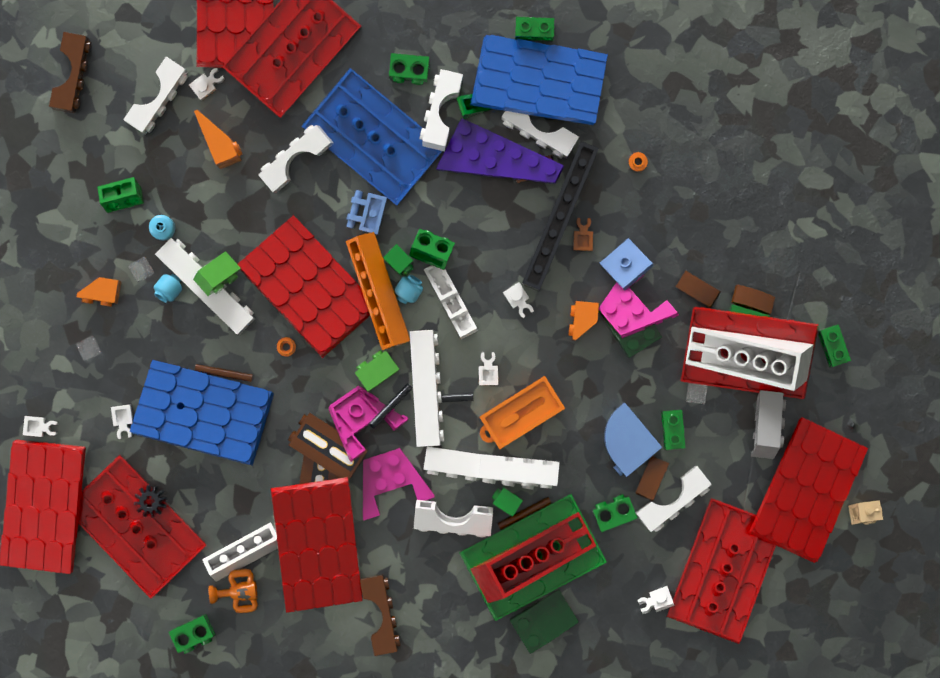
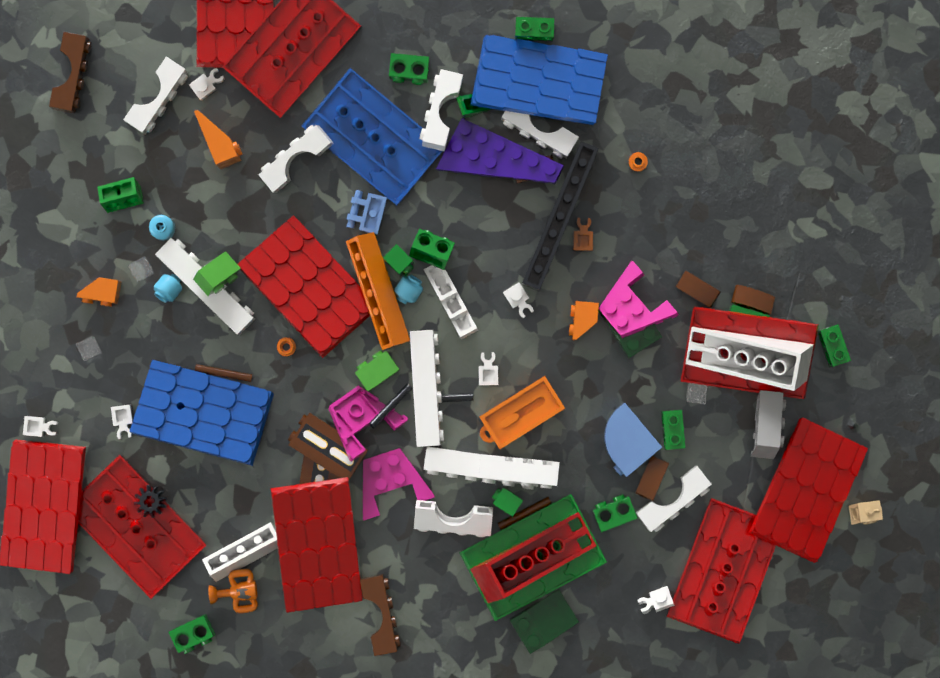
(626, 264): medium blue plate -> none

